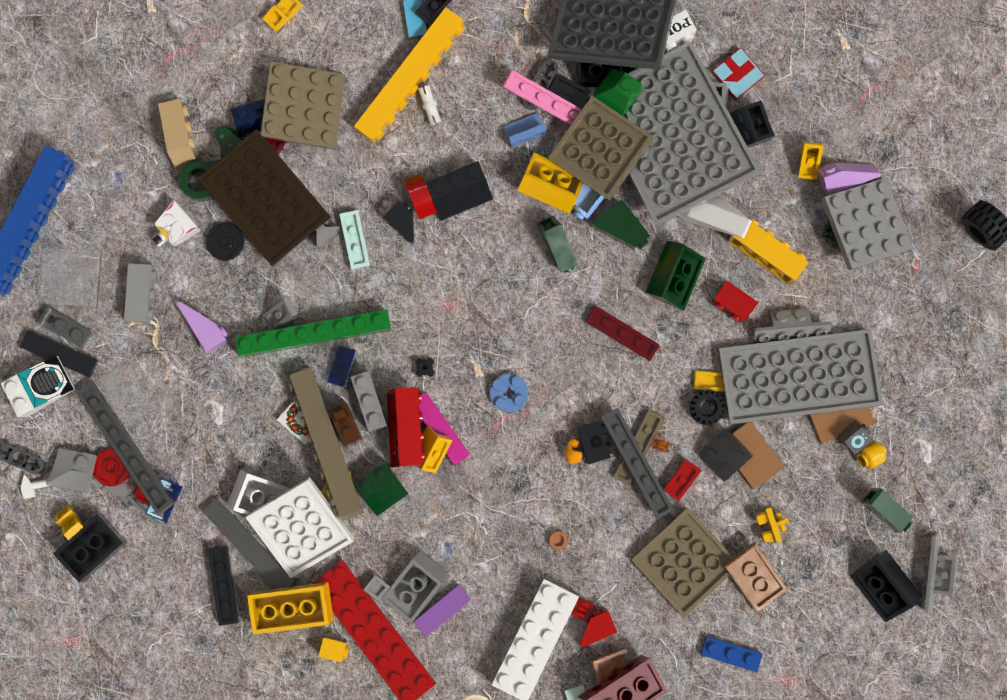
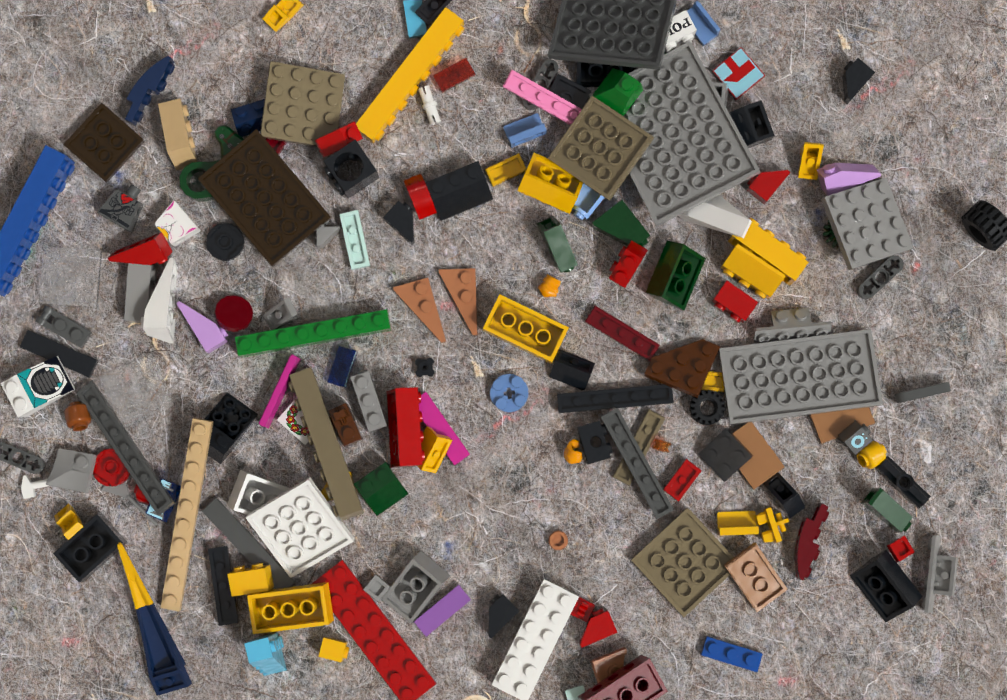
(77, 416): none -> dark orange head
(104, 142): none -> dark brown plate
(123, 208): none -> dark grey torso
(145, 252): none -> red slope
(150, 82): none -> dark blue slope
(158, 314): none -> white wedge
(163, 658): none -> dark blue plate
(186, 514): none -> tan plate
(229, 425): none -> black slope
(233, 313): none -> dark red tile
(250, 580): none -> yellow brick
(266, 654): none -> medium azure wedge
(279, 391): none -> dark pink tile
(338, 139): none -> red slope
(350, 152): none -> black brick
(420, 300): none -> nougat wing
(454, 75): none -> clear red plate
(462, 287): none -> nougat wing
(500, 613): none -> black slope
(505, 170): none -> yellow tile
(525, 329): none -> yellow brick
(549, 286): none -> light orange arm
(571, 370): none -> black panel
(614, 398): none -> black plate
(628, 263): none -> red brick
(684, 366): none -> reddish brown plate
(705, 25): none -> medium blue panel
(737, 523): none -> yellow panel
(752, 272): none -> yellow slope
(766, 184): none -> red slope
(784, 495): none -> black slope
(805, 548): none -> dark red slope
(855, 78): none -> black slope
(886, 264): none -> dark grey beam
(900, 548): none -> red tile
(912, 489): none -> black piece
(922, 392): none -> dark grey beam

